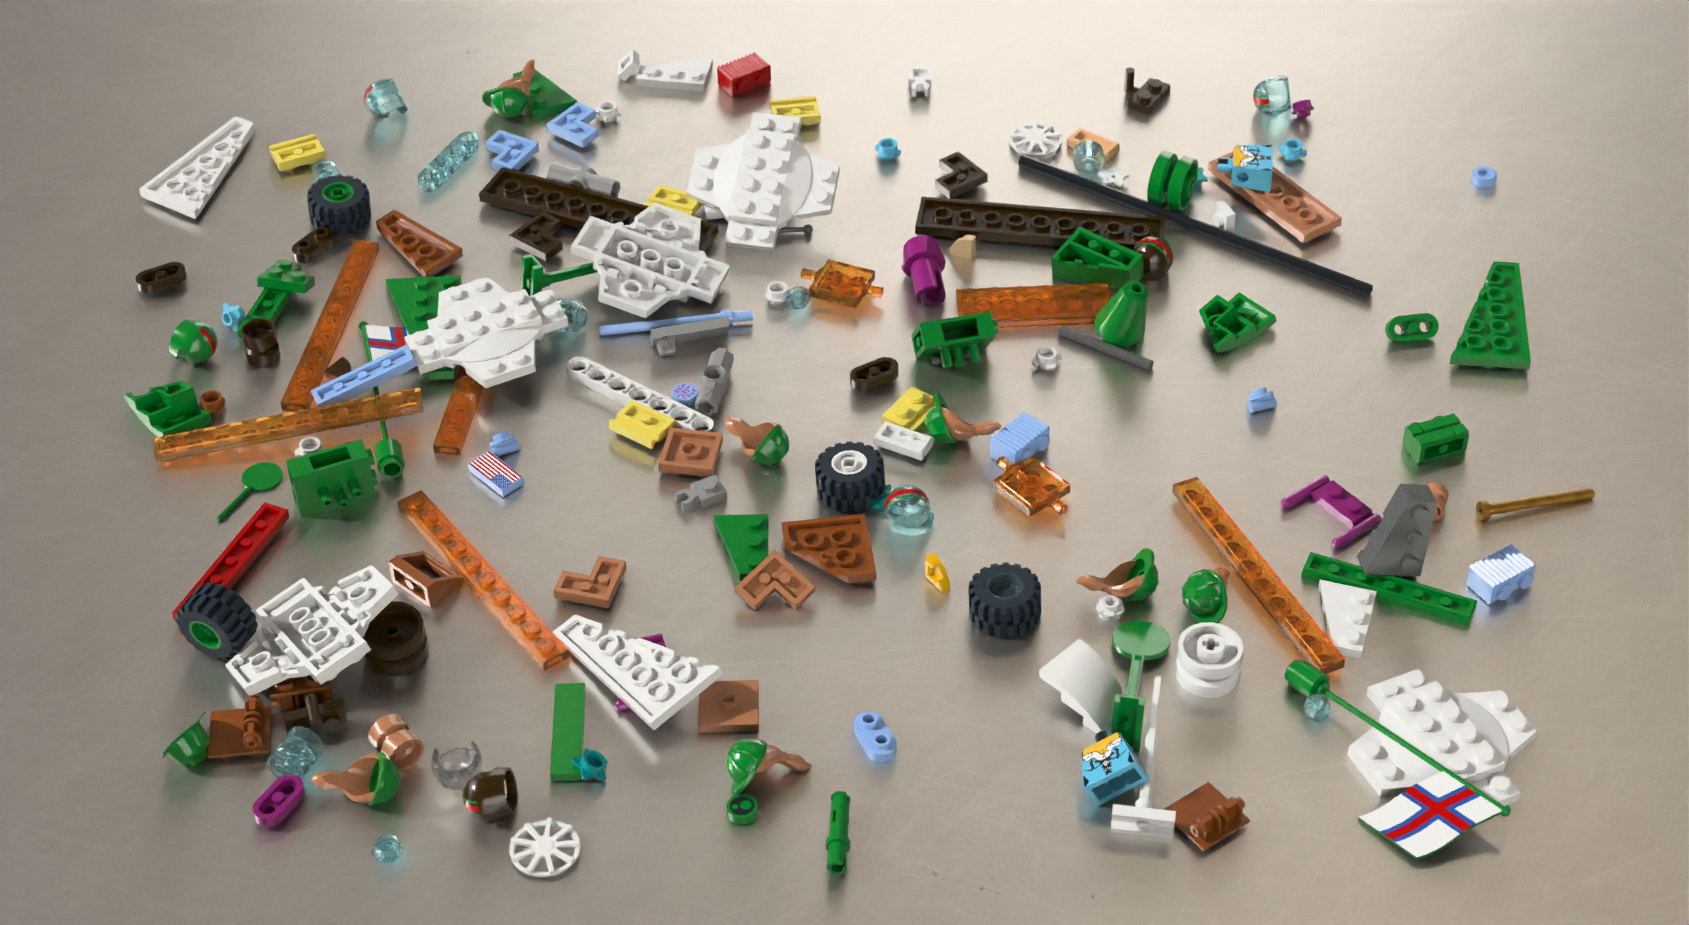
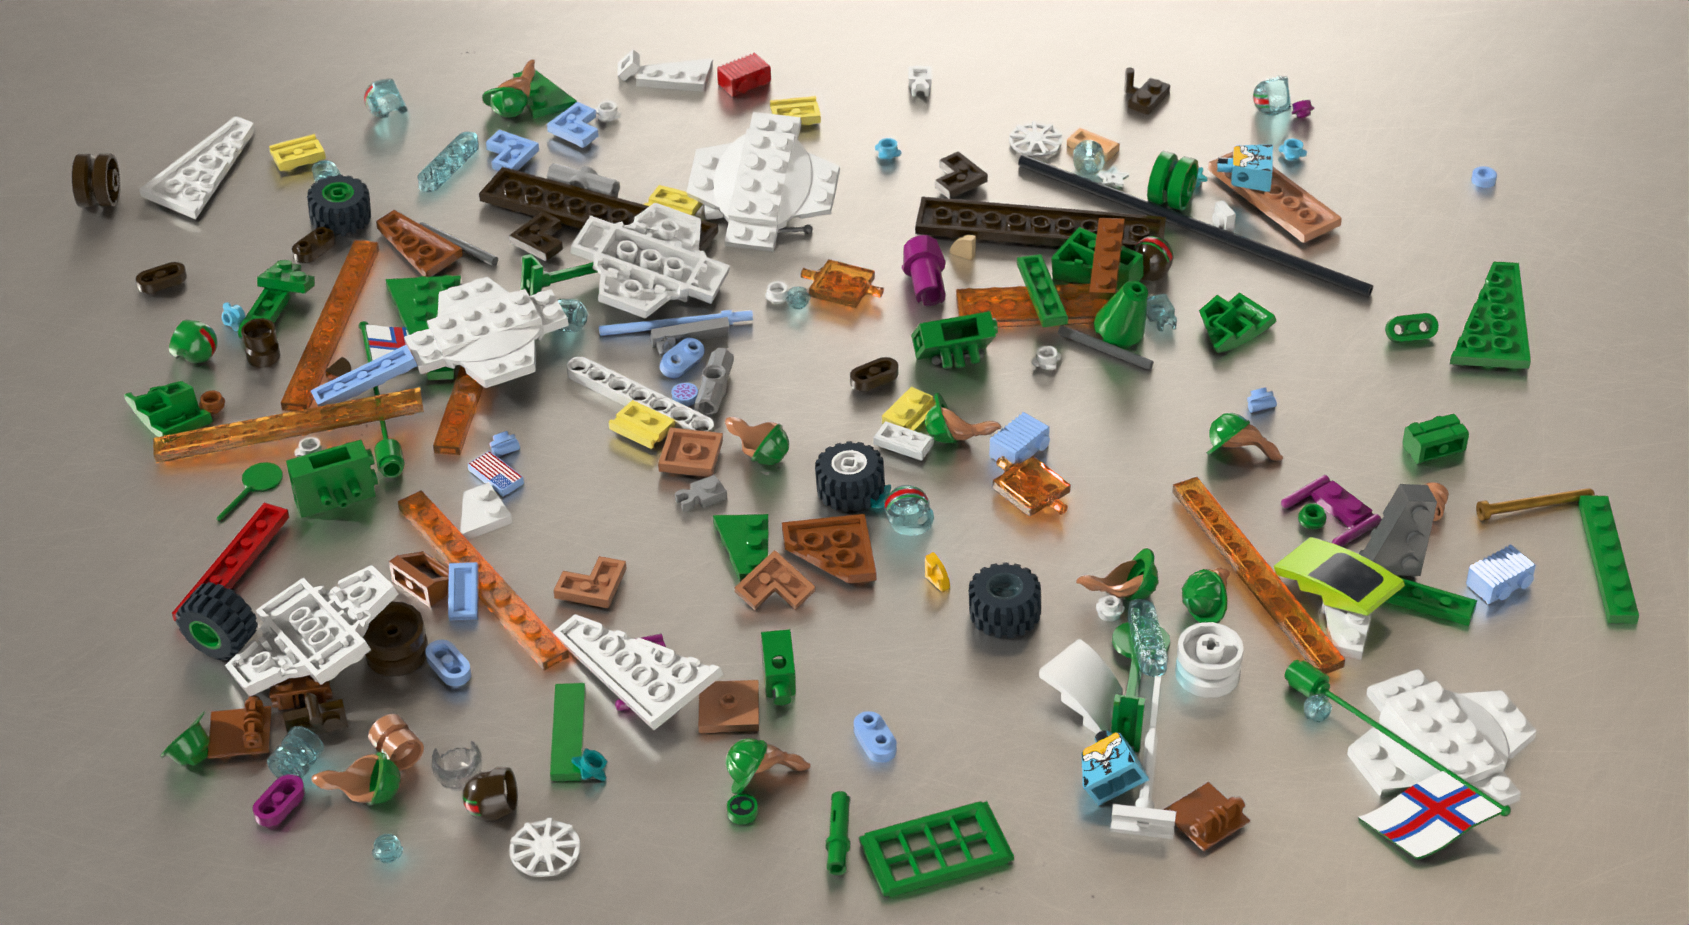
(96, 180): none -> dark brown wheel
(452, 667): none -> light blue plate
(463, 591): none -> light blue tile
(466, 247): none -> dark grey bar
(482, 511): none -> white wing
(684, 356): none -> light blue plate
(778, 673): none -> green torso
(881, 865): none -> green piece
(1042, 290): none -> green tile
(1107, 258): none -> dark orange plate
(1145, 637): none -> clear light blue beam
(1162, 310): none -> clear light blue plate
(1236, 431): none -> piece
(1312, 516): none -> green plate
(1339, 576): none -> lime slope
(1608, 560): none -> green plate

